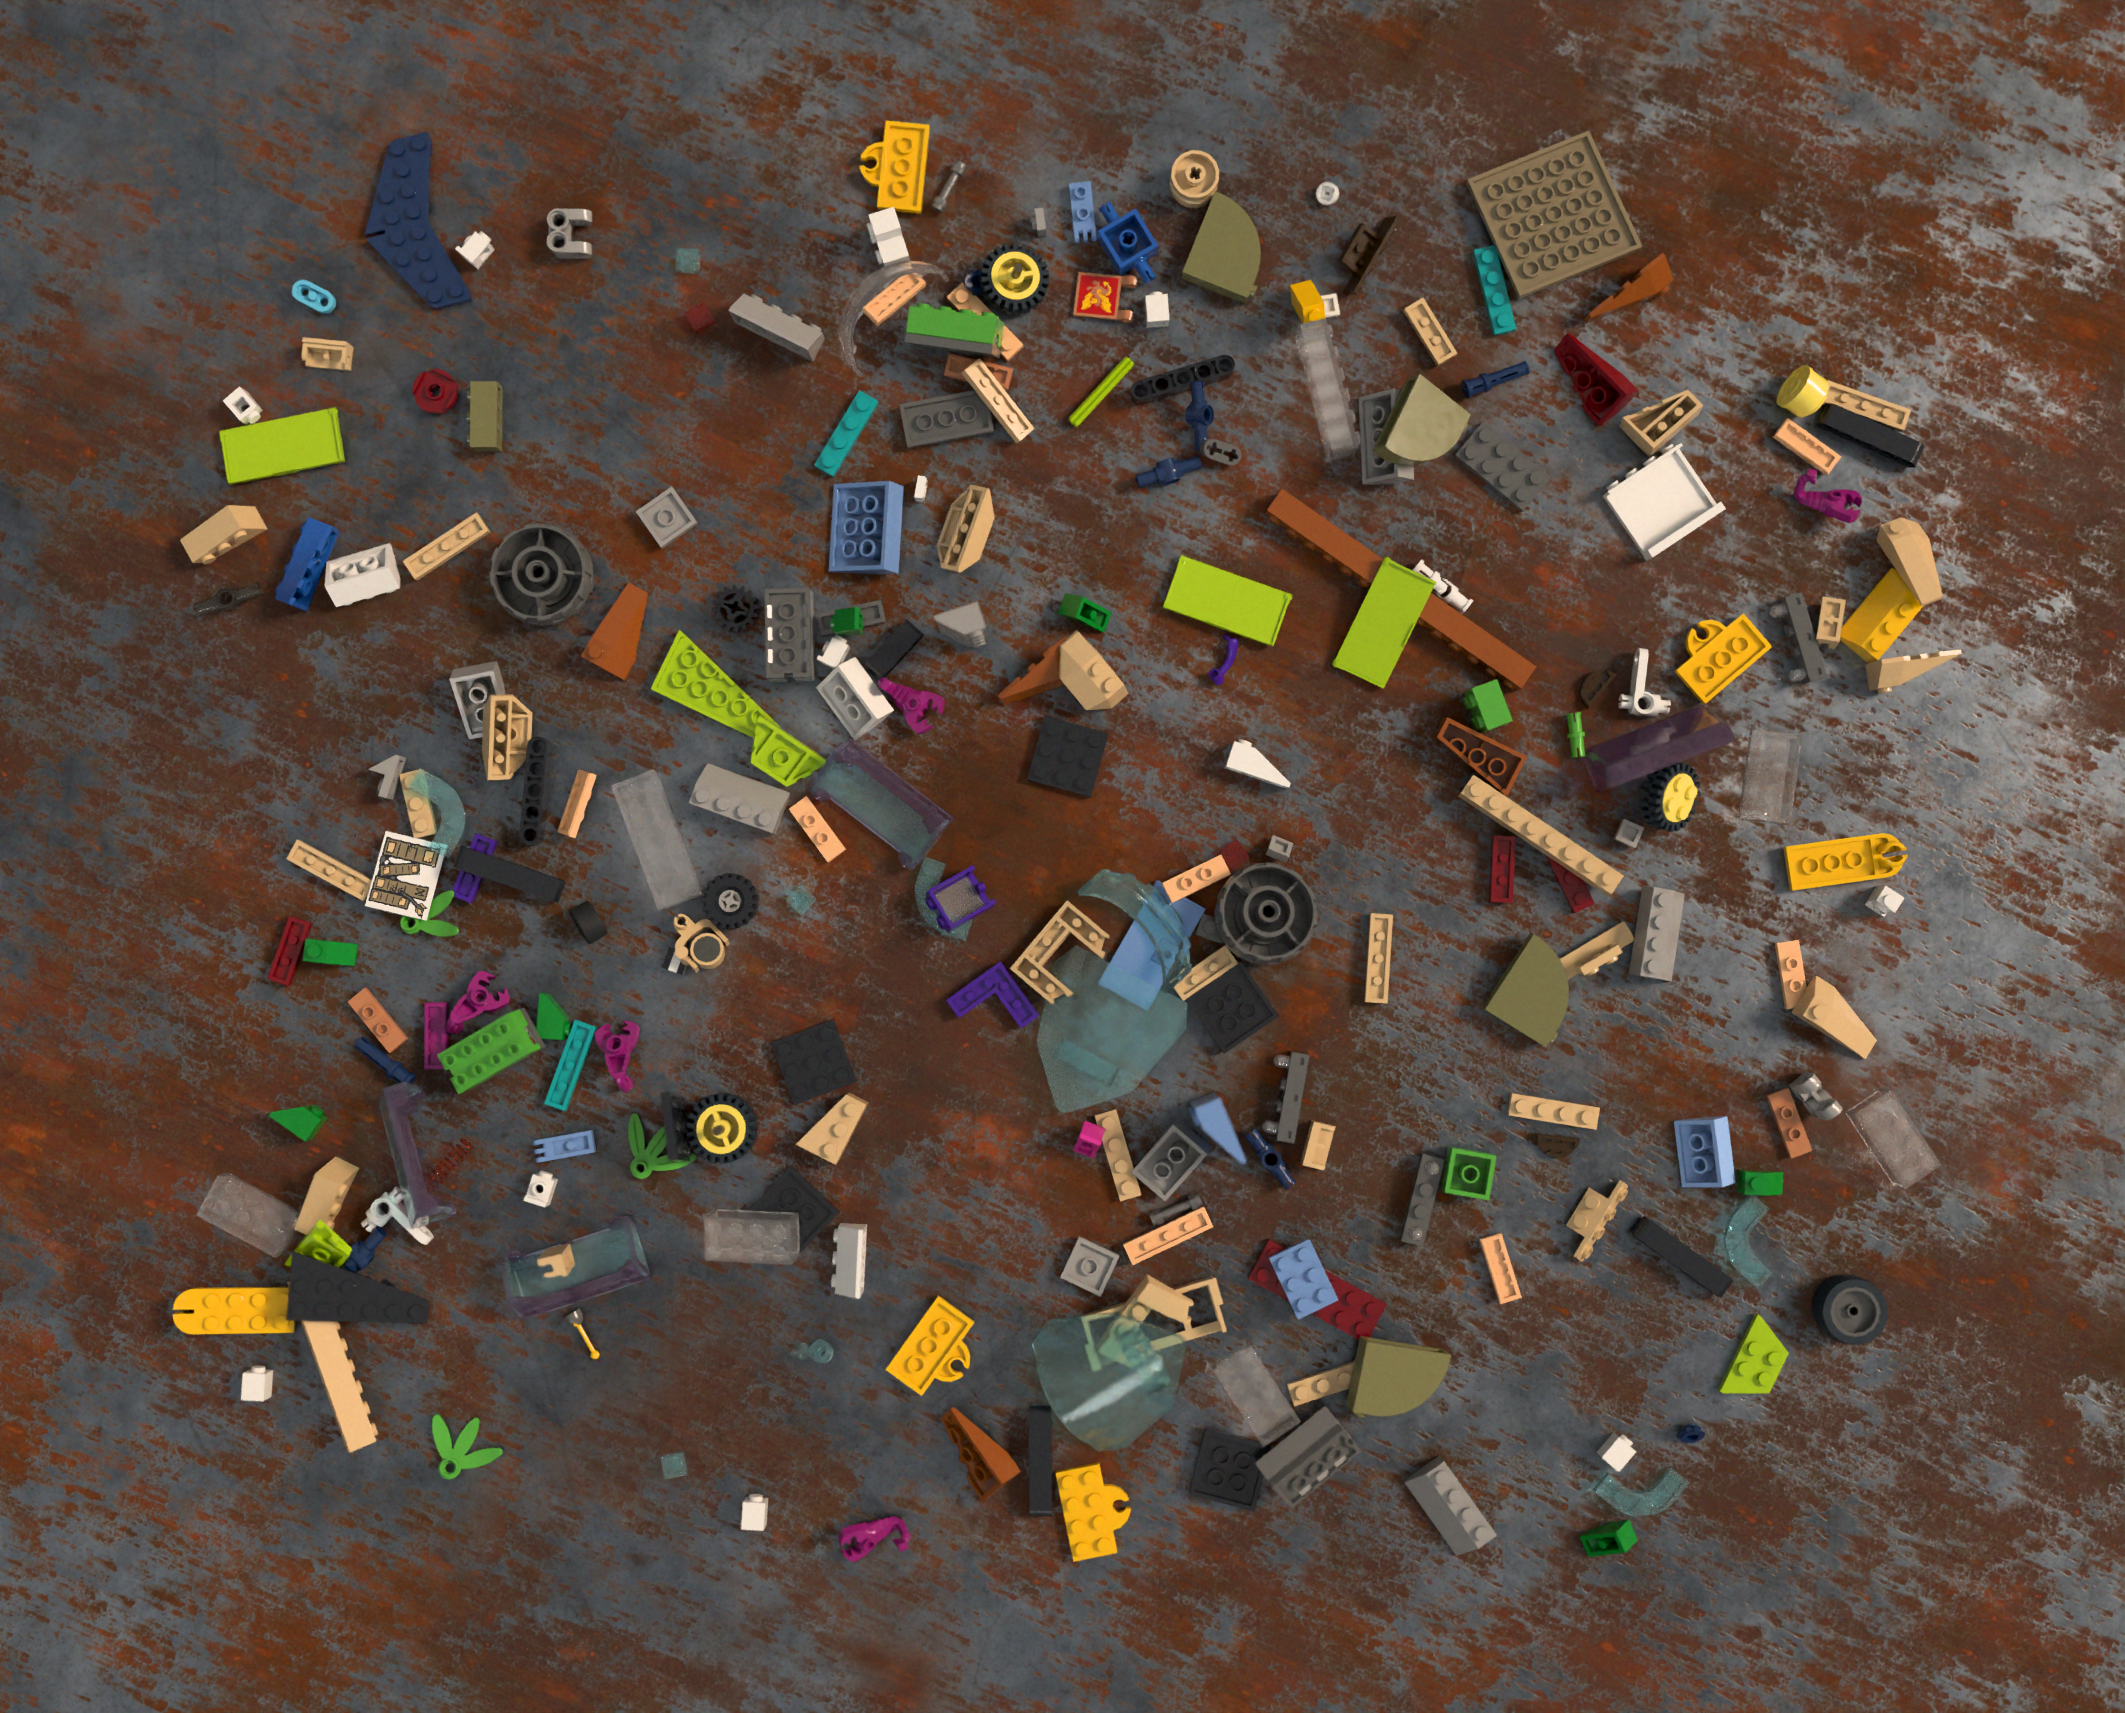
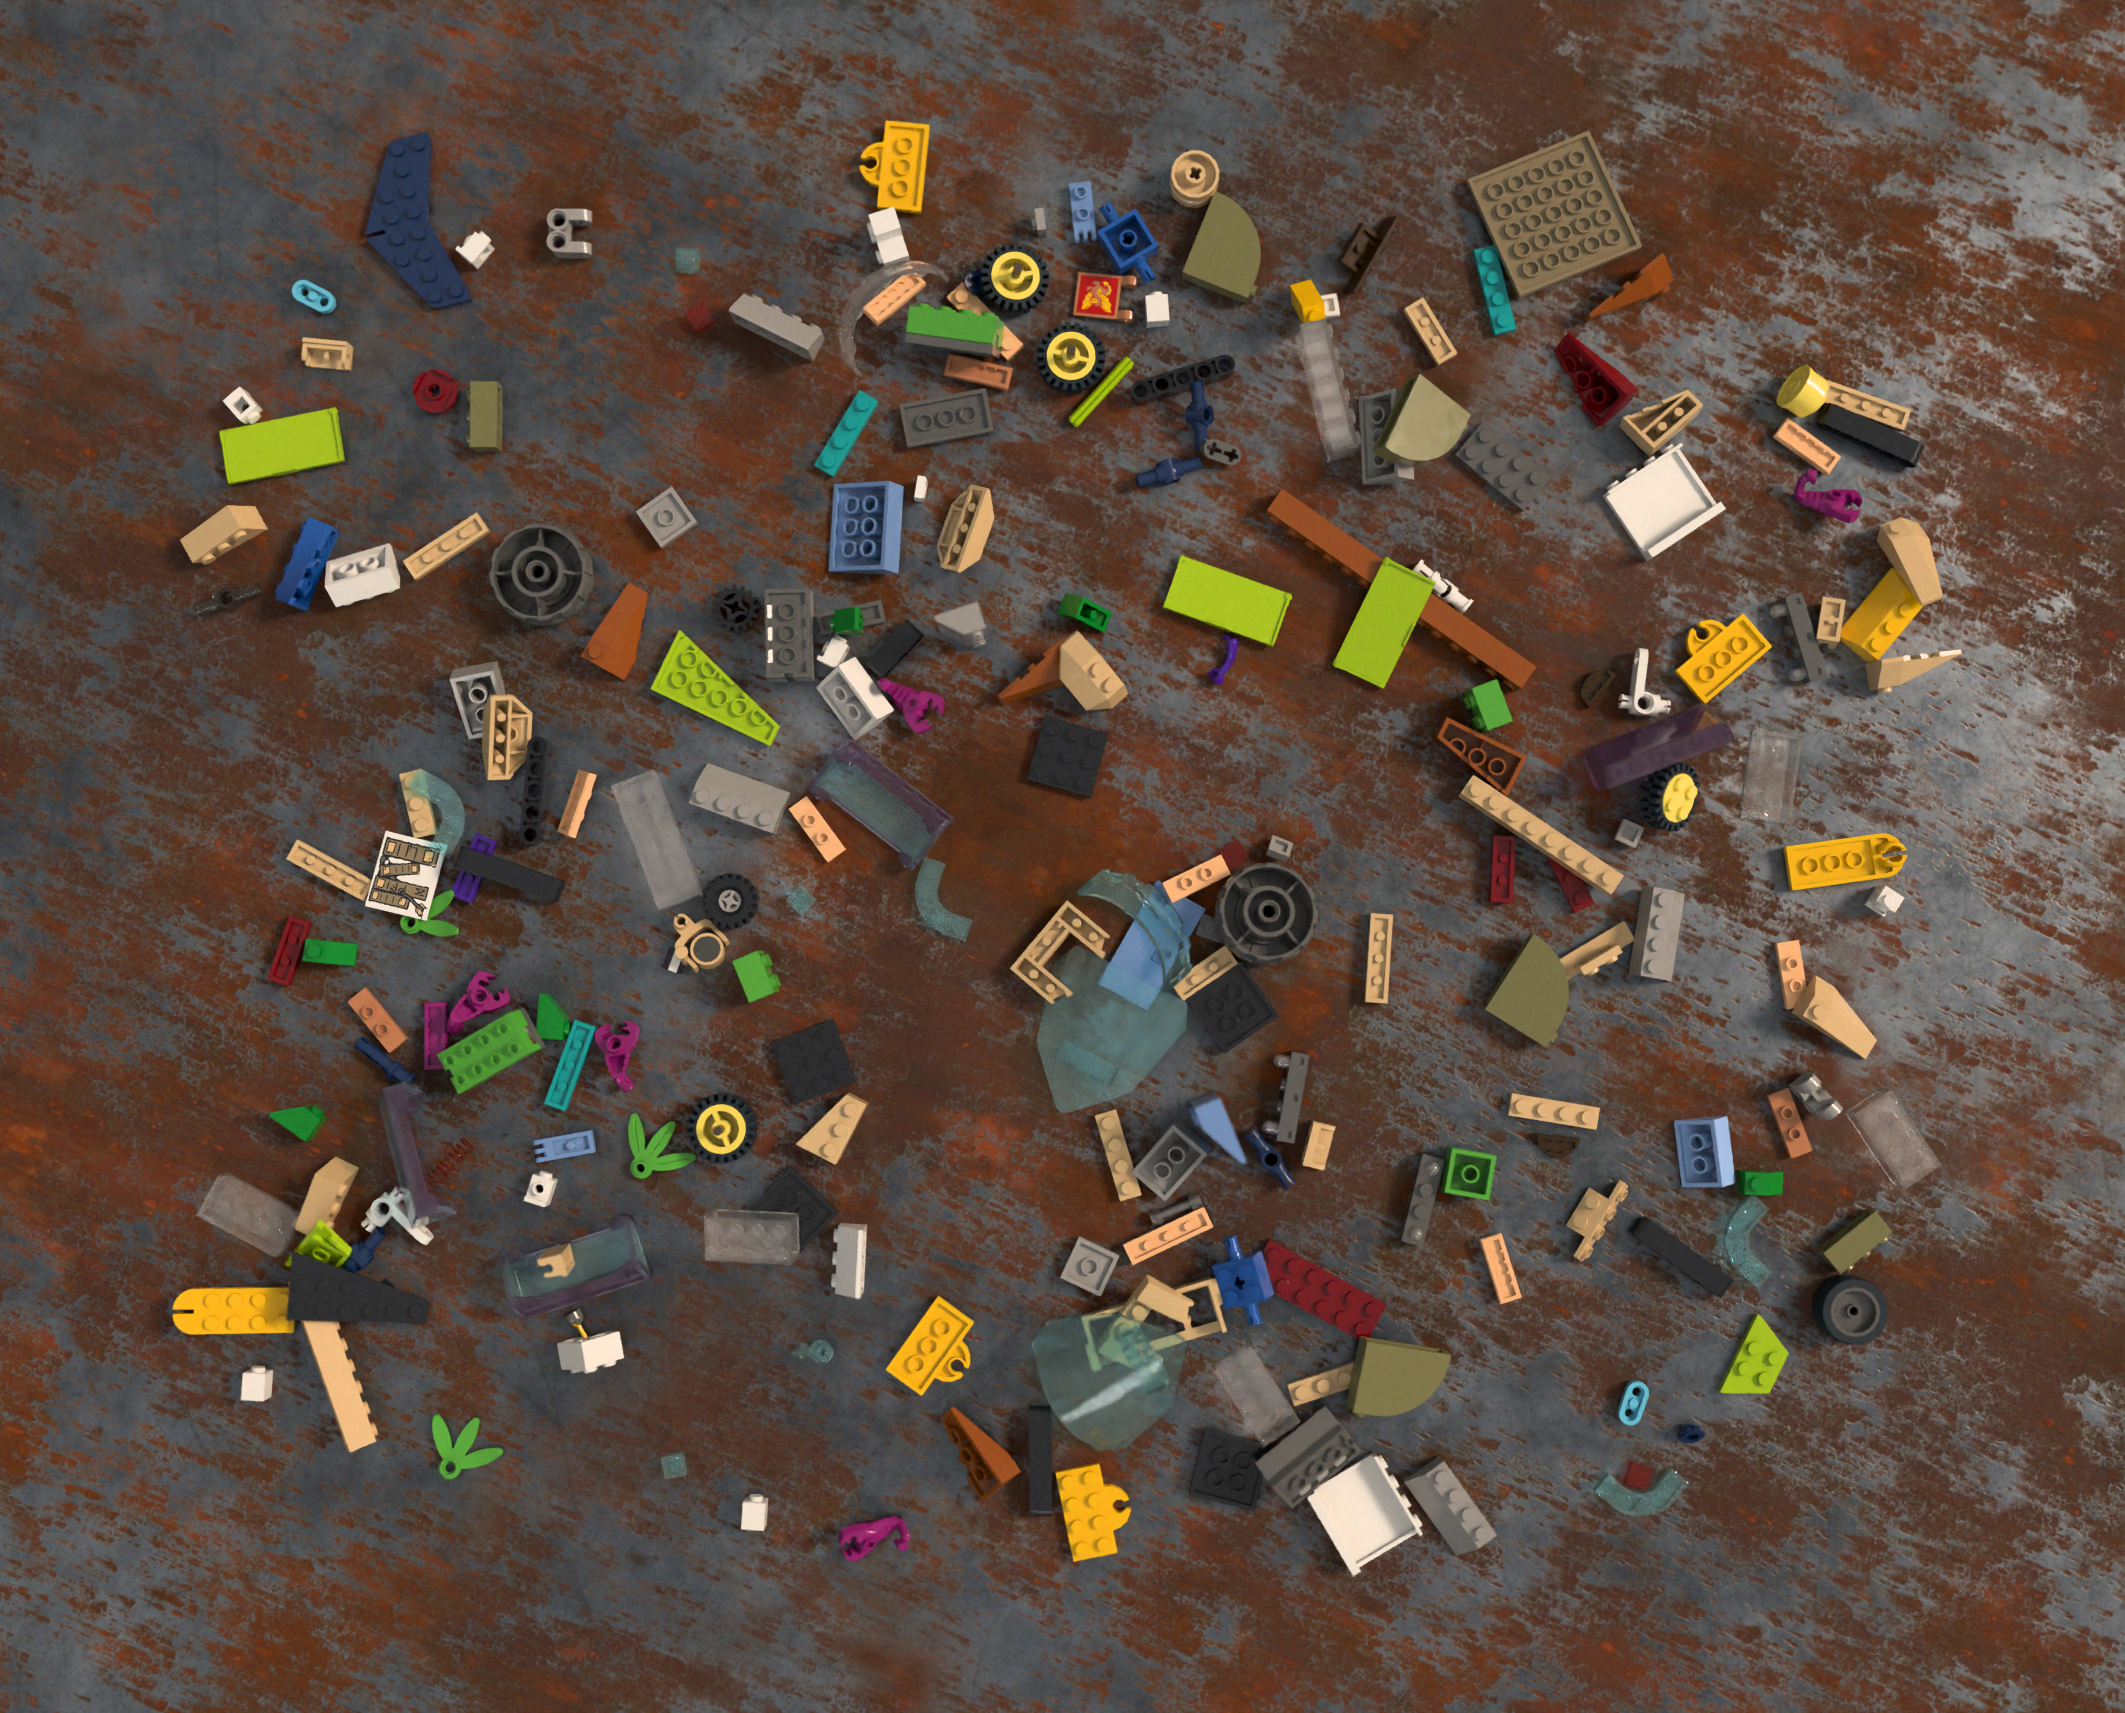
(391, 768): light grey slope -> none
(588, 922): black tyre -> none
(589, 1352): none -> white brick
(675, 1127): black plate -> none
(757, 976): none -> bright green brick
(782, 754): lime wing -> none
(957, 170): flat silver bar -> none
(958, 900): window -> none
(993, 981): dark purple plate -> none
(997, 400): tan plate -> none
(1071, 358): none -> wheel
(1089, 1139): dark pink slope -> none
(1230, 1276): none -> blue brick
(1252, 763): white slope -> none
(1303, 1278): medium blue plate -> none
(1327, 193): white tile -> none
(1364, 1511): none -> white panel
(1487, 381): dark blue pin -> none
(1576, 734): bright green pin -> none
(1609, 1539): green slope -> none
(1616, 1451): white brick -> none
(1633, 1402): none -> medium azure plate
(1638, 1475): none -> clear red tile
(1854, 1241): none -> olive brick

